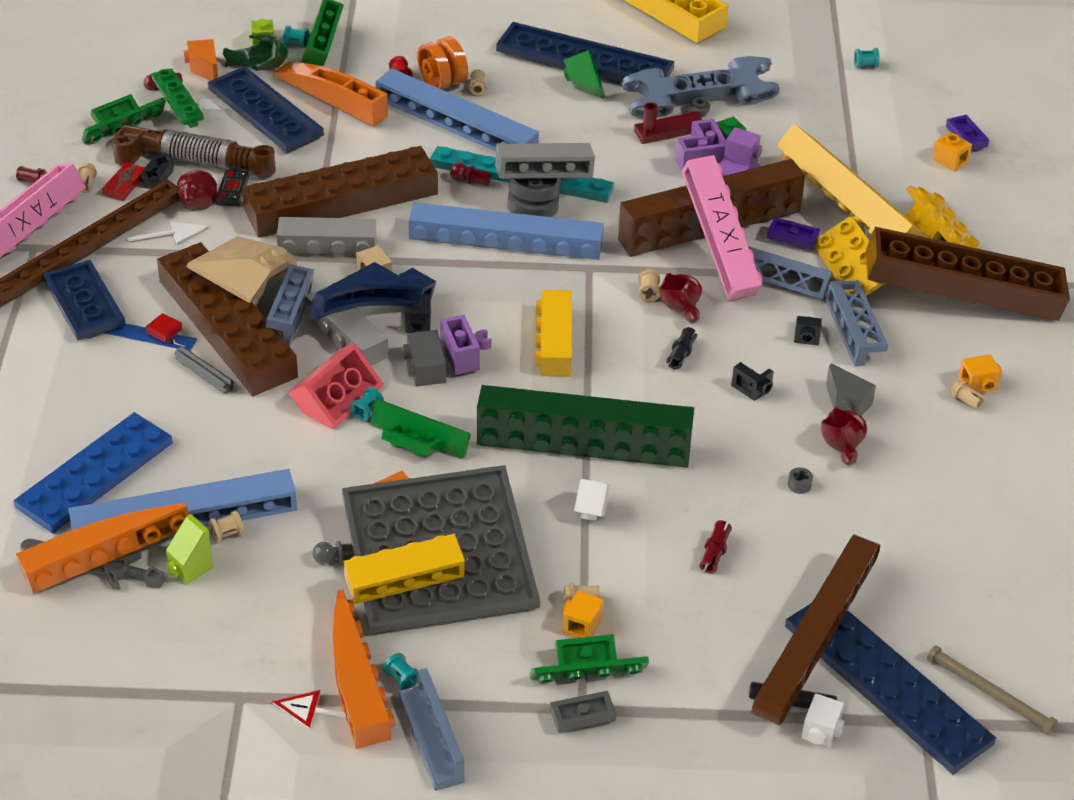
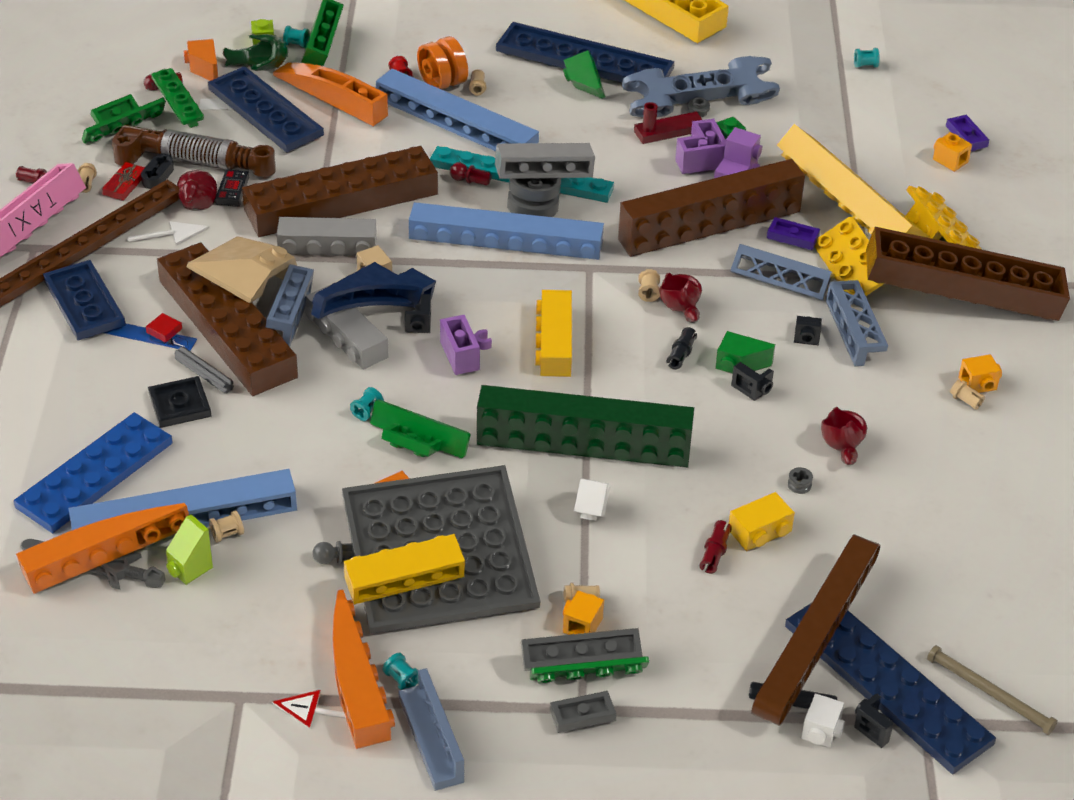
(179, 401): none -> black tile
(334, 385): coral slope -> none
(425, 358): dark grey brick -> none
(581, 648): none -> dark grey plate
(722, 227): bright pink brick -> none
(744, 349): none -> green slope
(761, 521): none -> yellow brick
(849, 390): dark grey slope -> none
(873, 723): none -> black bracket

